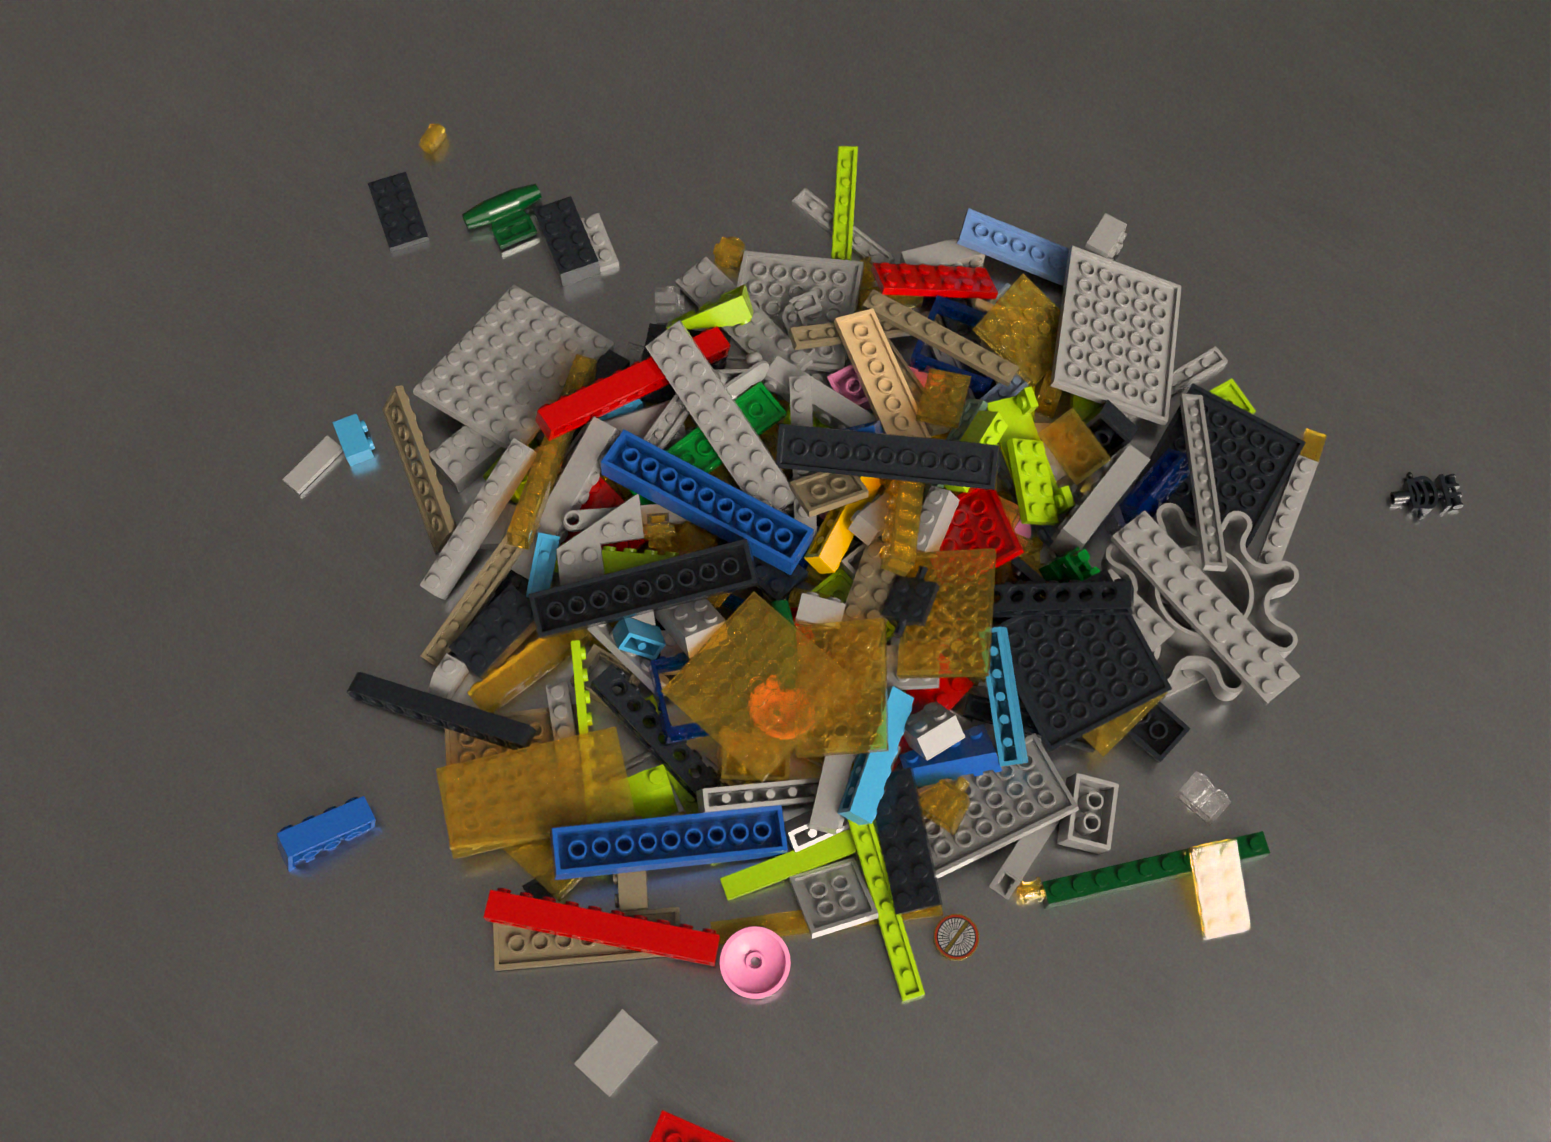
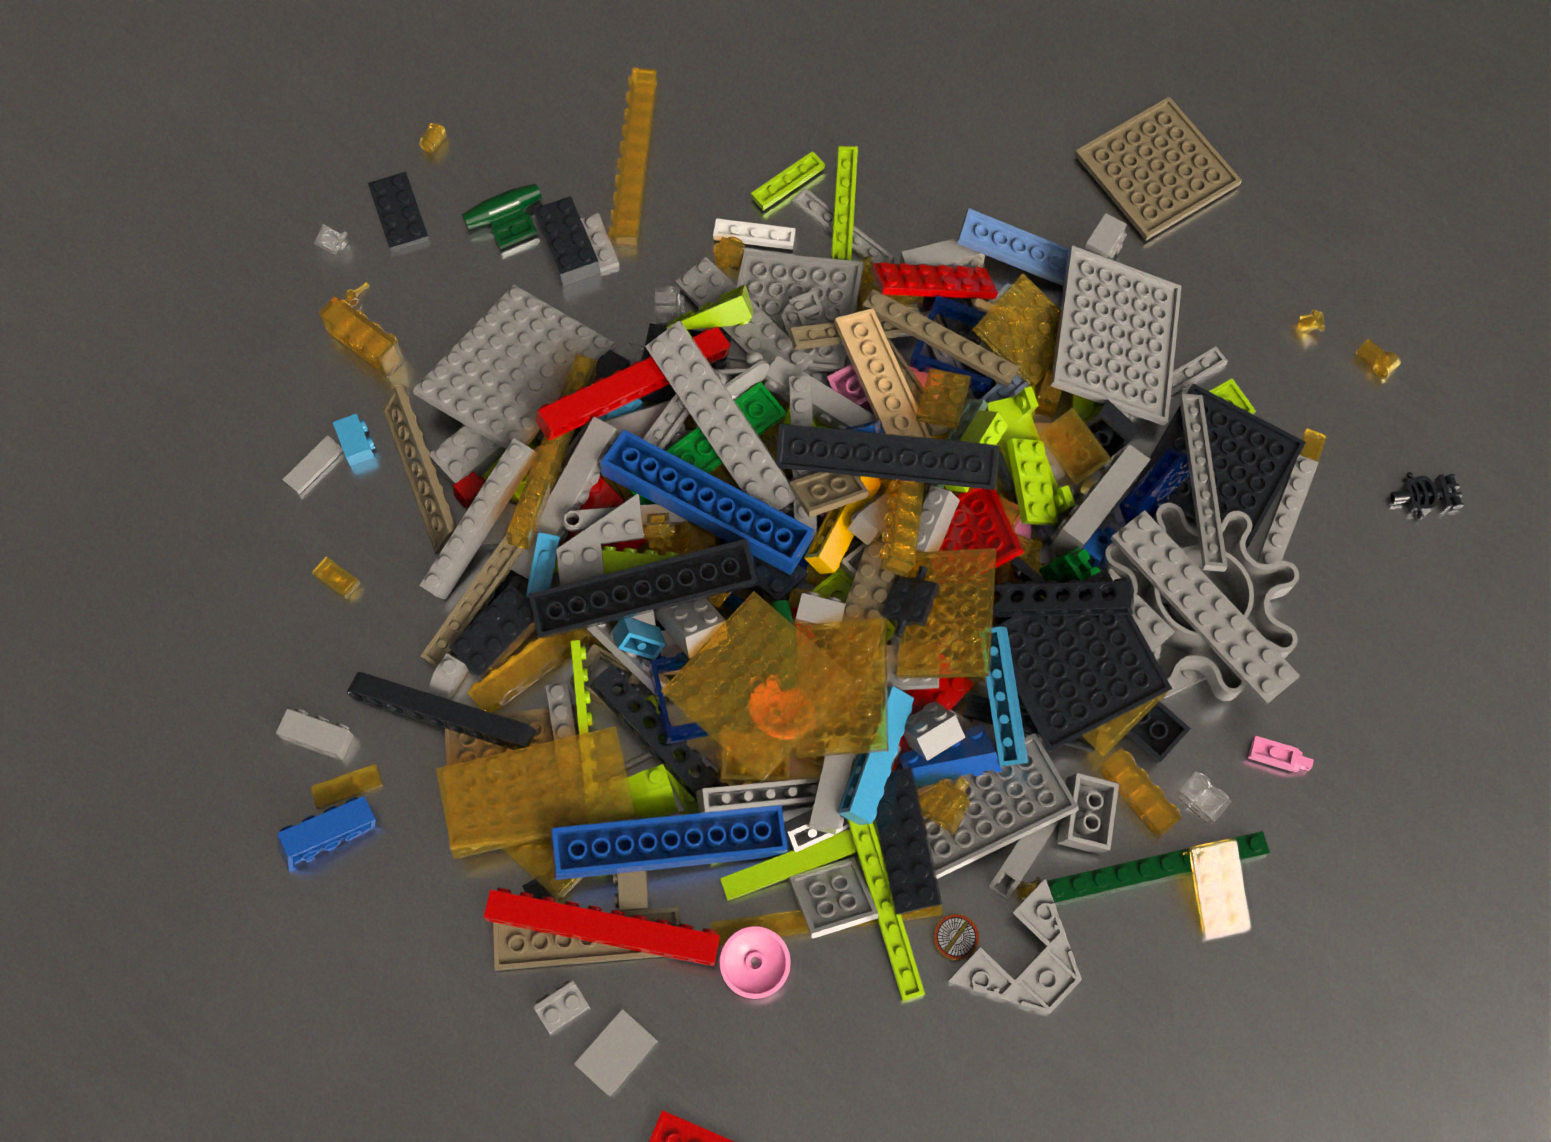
(315, 733): none -> light grey brick
(331, 240): none -> clear bracket
(336, 577): none -> clear yellow plate
(346, 786): none -> clear yellow tile
(351, 296): none -> clear yellow hand
(361, 336): none -> clear yellow brick
(468, 488): none -> red brick
(560, 1006): none -> light grey bracket
(634, 158): none -> clear yellow brick
(755, 233): none -> white plate
(787, 180): none -> lime plate
(1045, 978): none -> light grey wing
(1098, 544): none -> blue torso
(1140, 793): none -> clear yellow brick
(1157, 168): none -> dark tan plate
(1278, 755): none -> bright pink hinge
(1311, 322): none -> clear yellow brick
(1383, 362): none -> clear yellow piece

